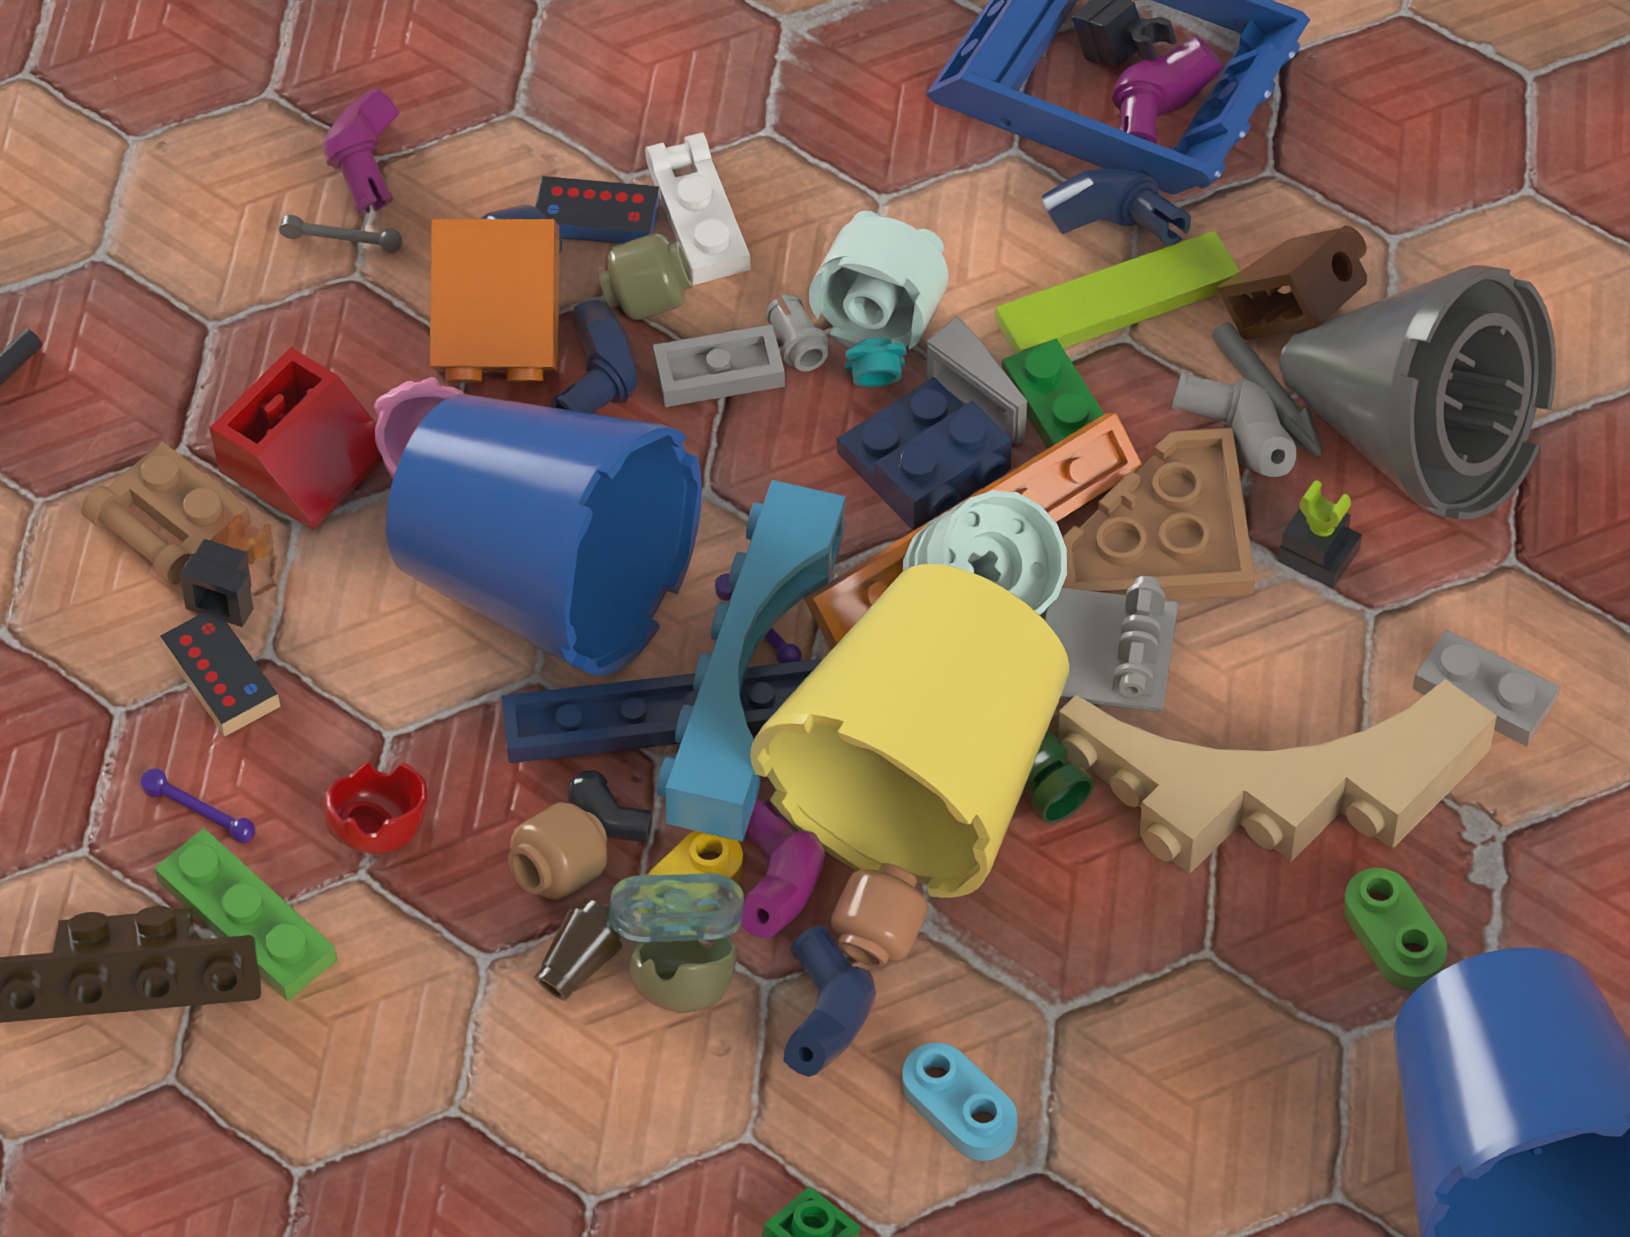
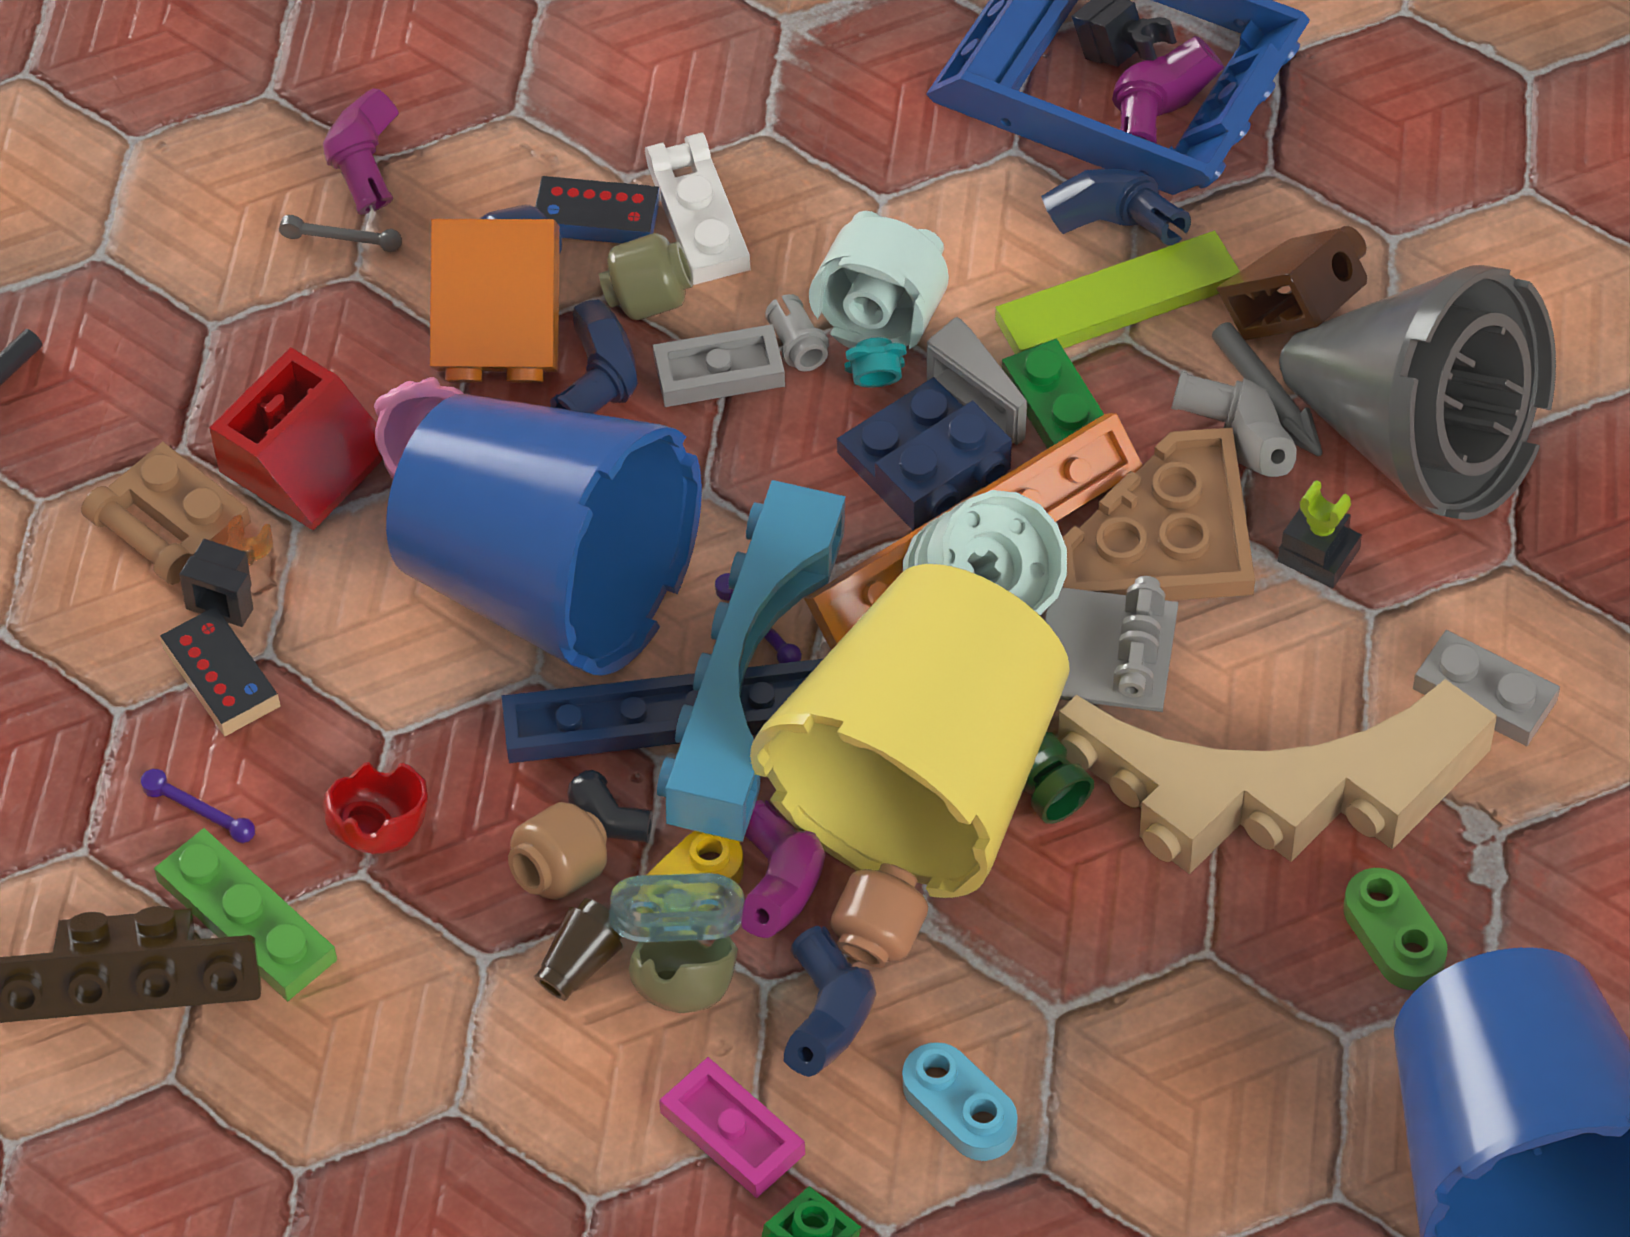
(732, 1127): none -> dark pink plate

